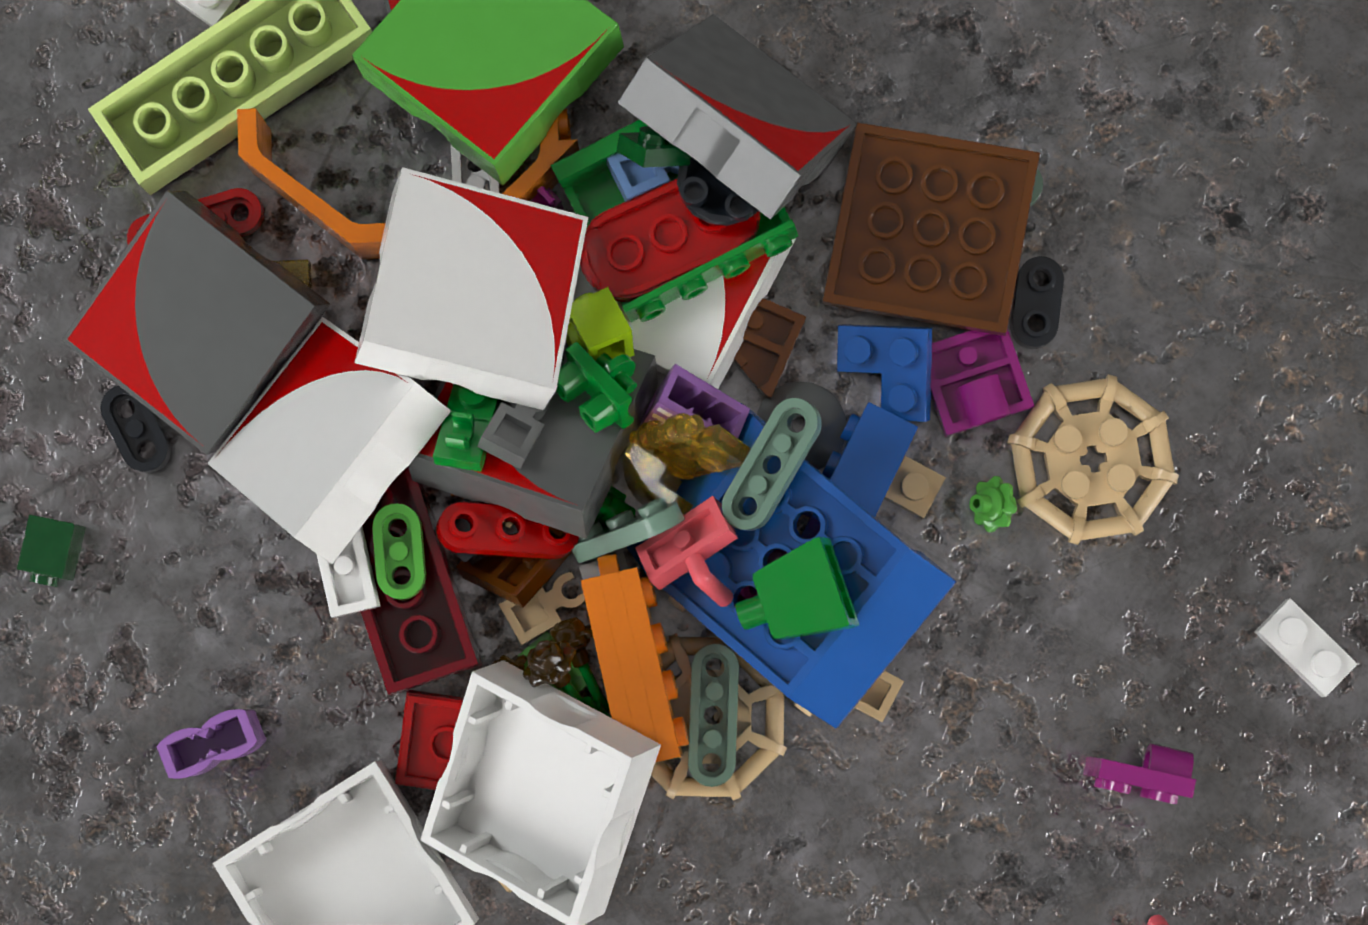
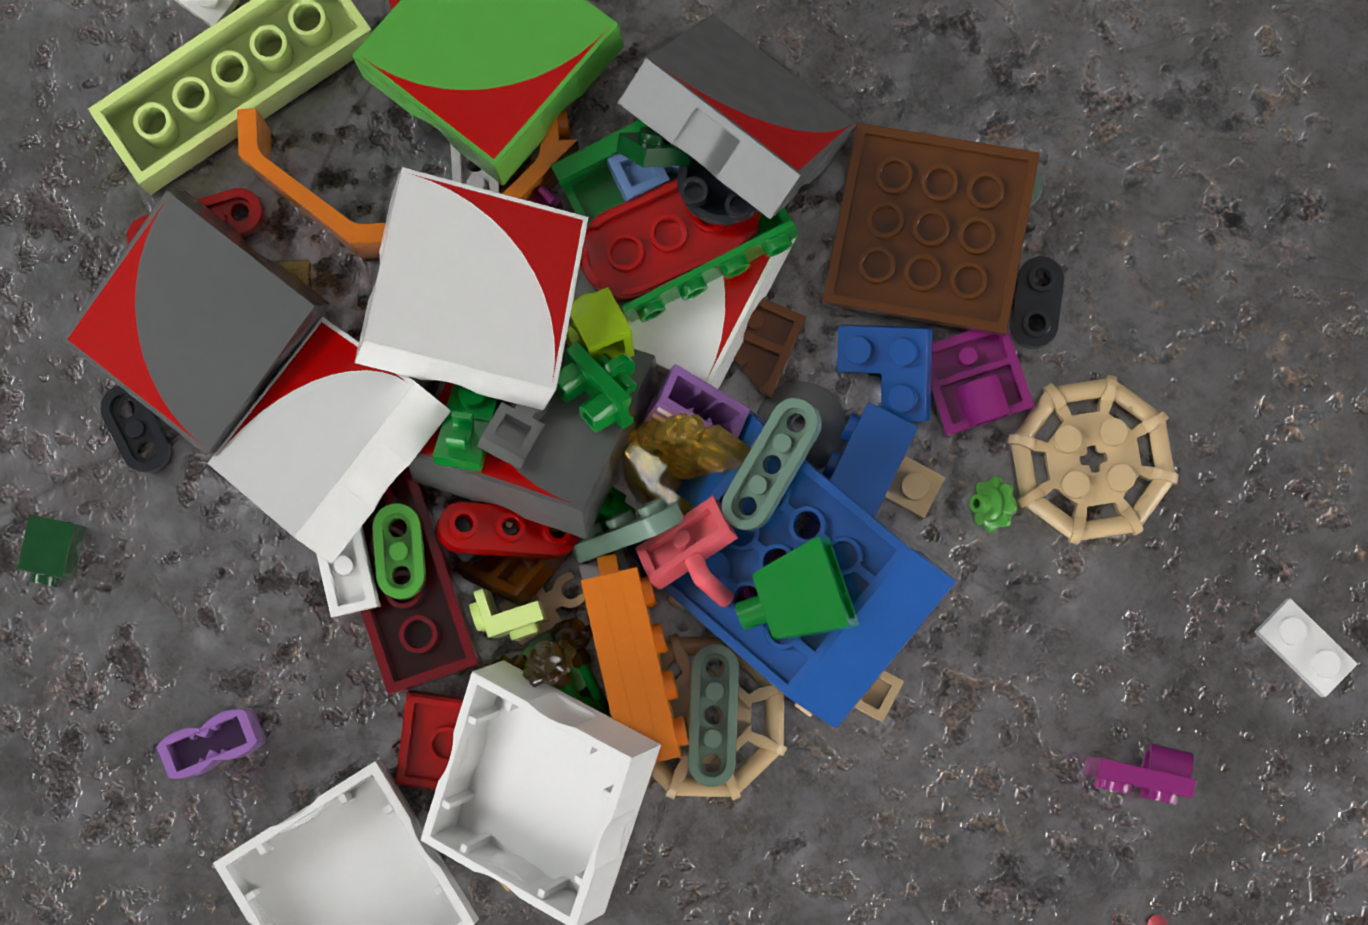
(517, 622): none -> yellowish green bracket

